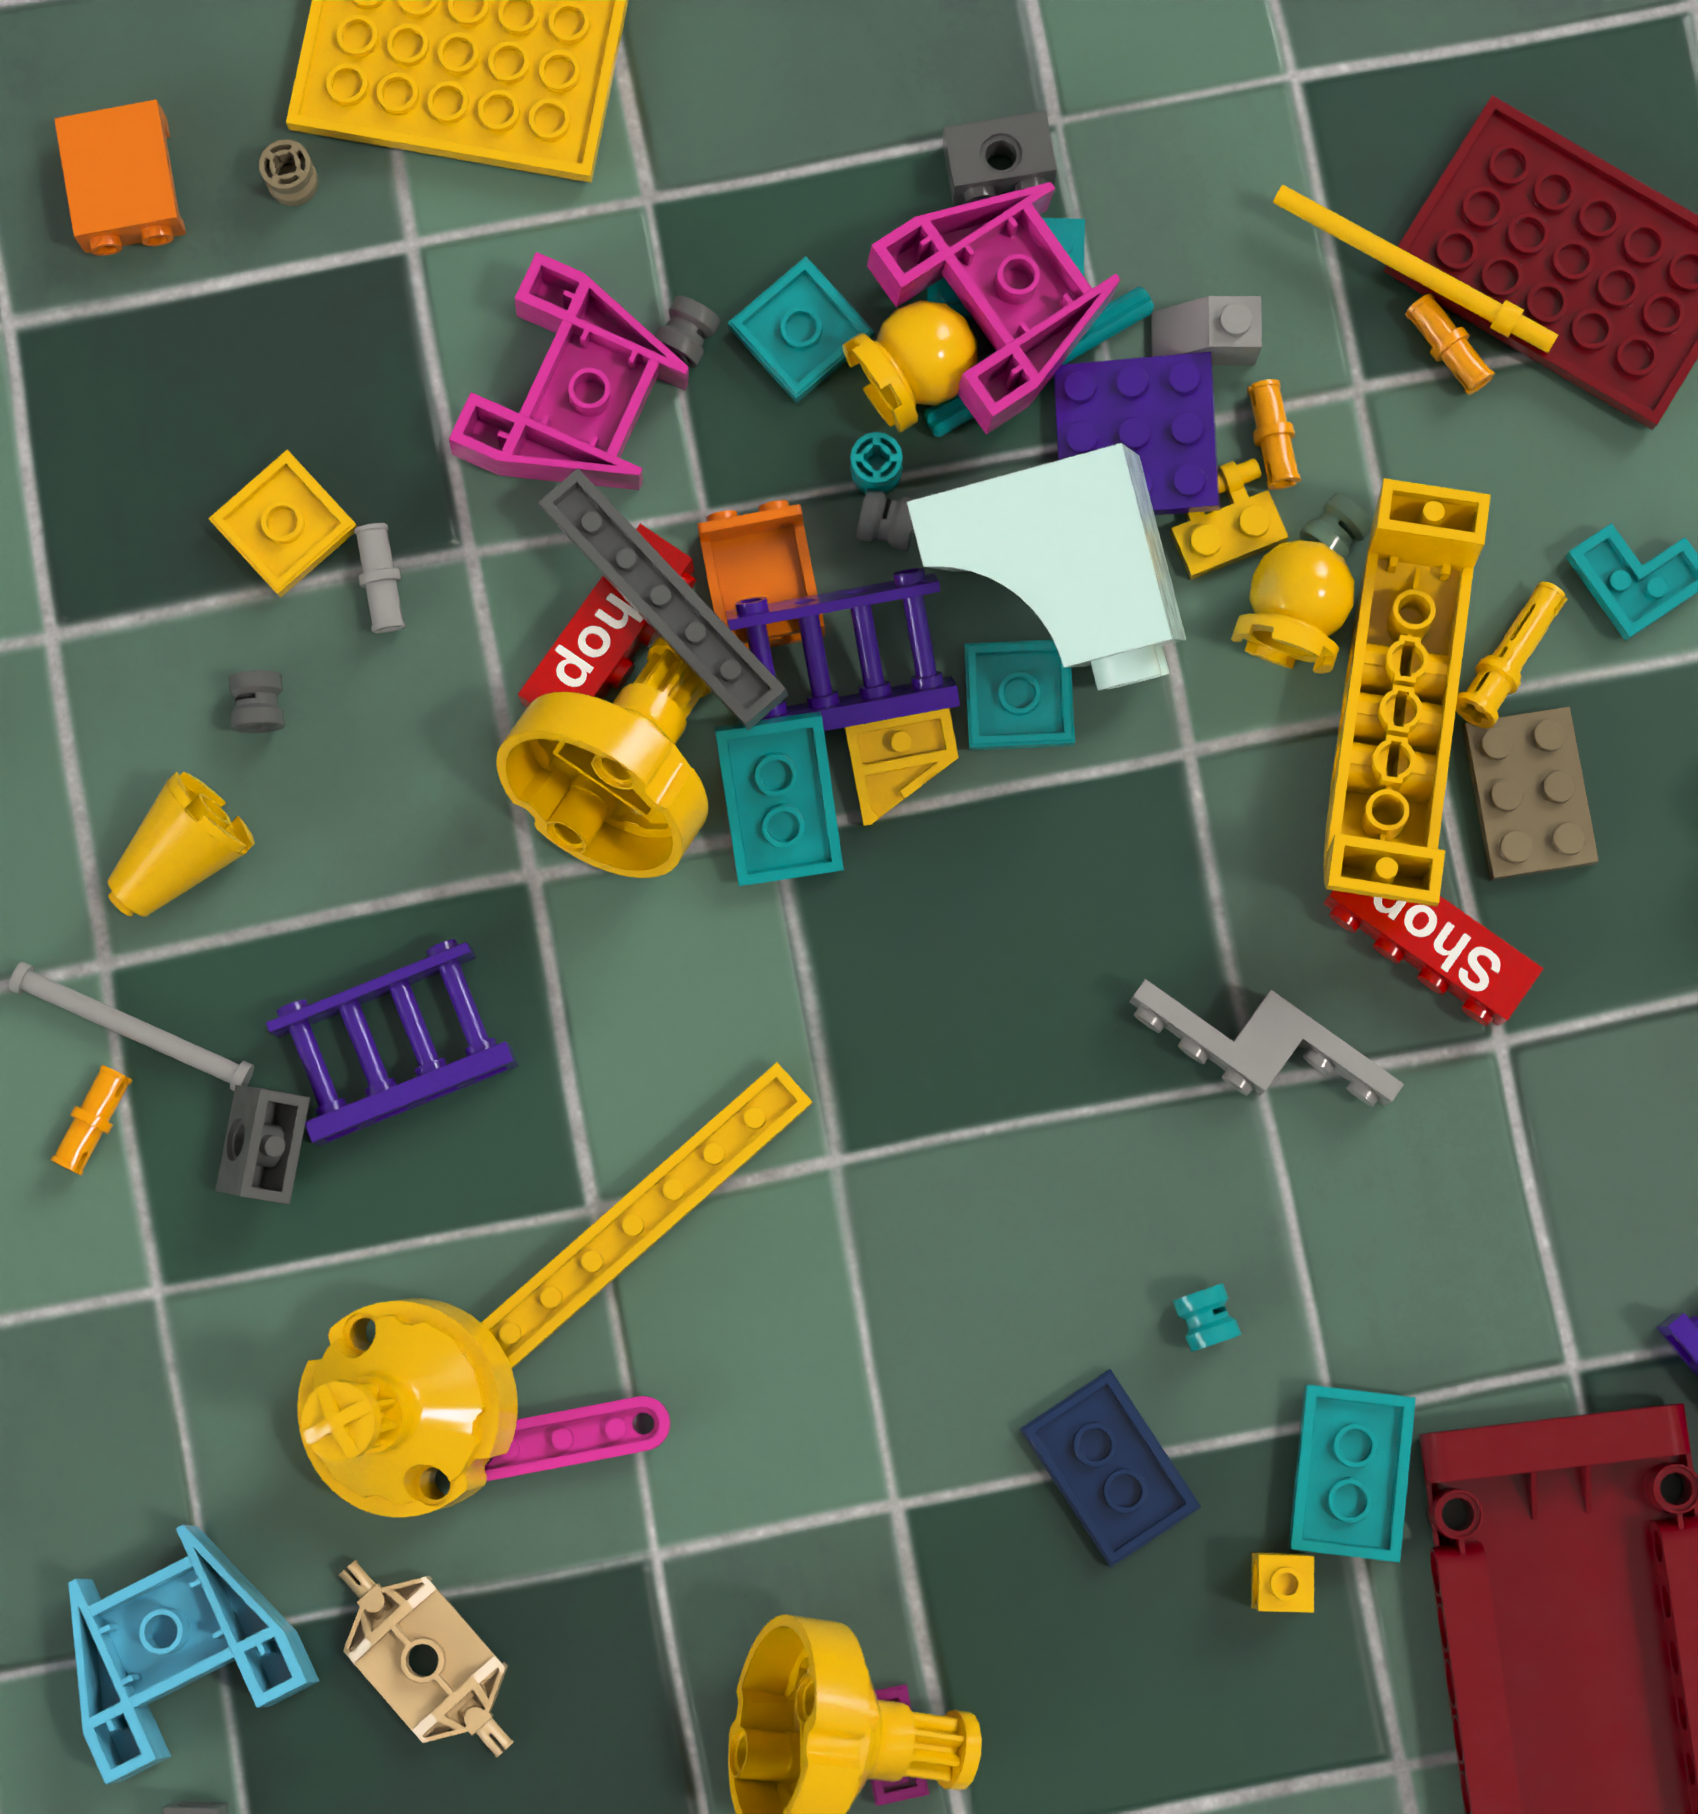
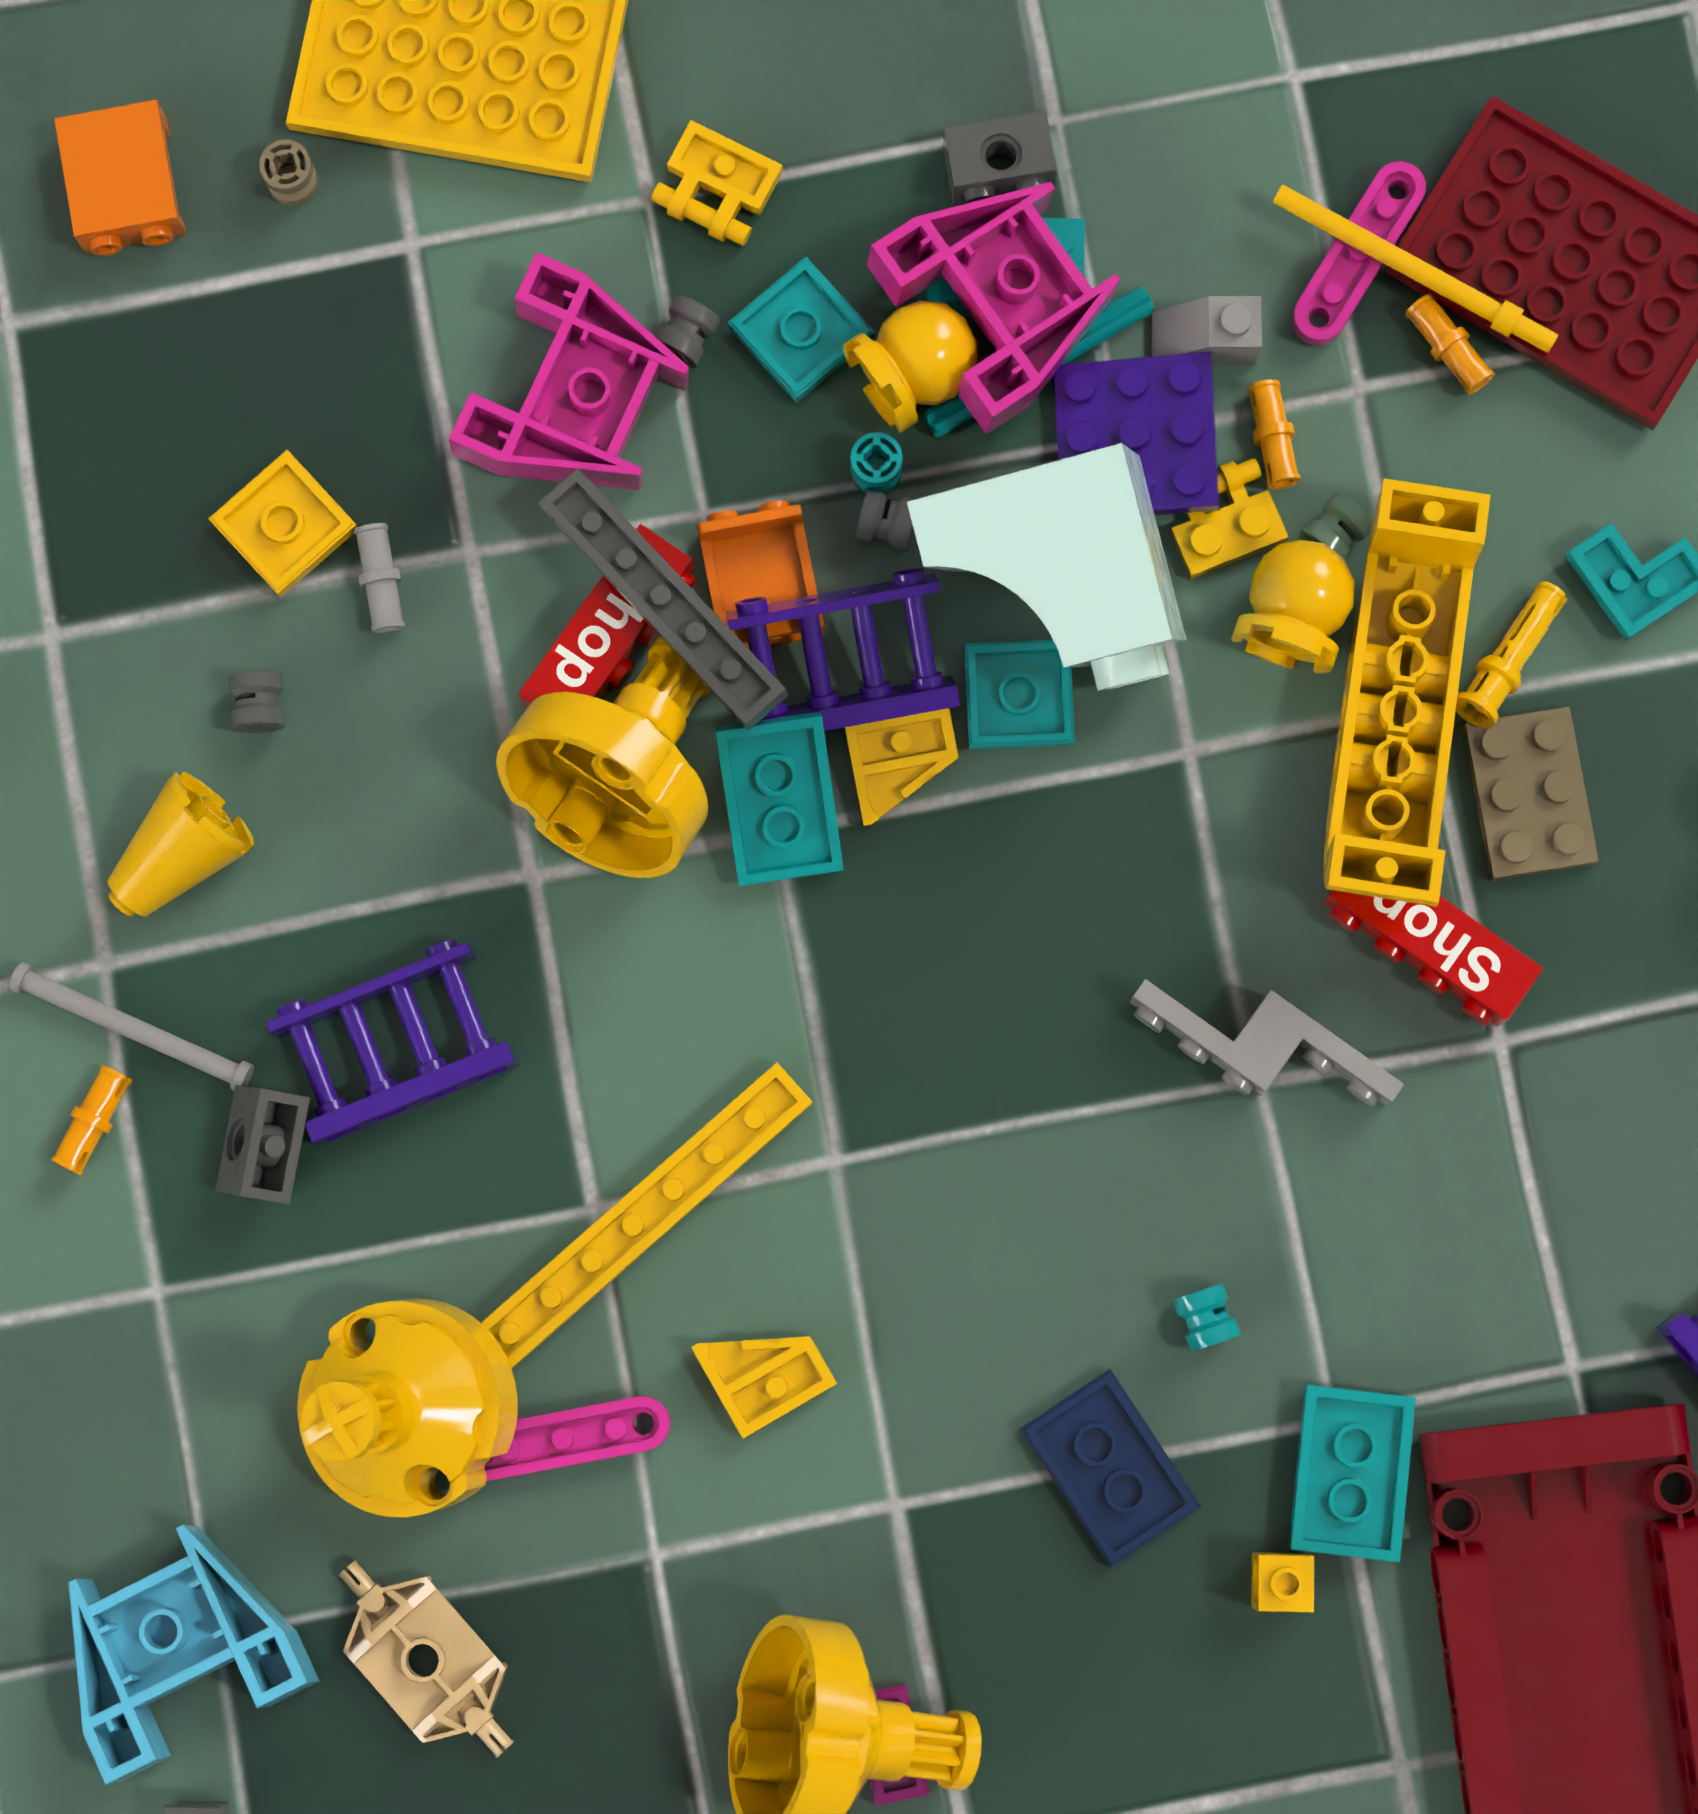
(724, 169): none -> yellow plate
(764, 1377): none -> yellow wing
(1348, 271): none -> dark pink plate

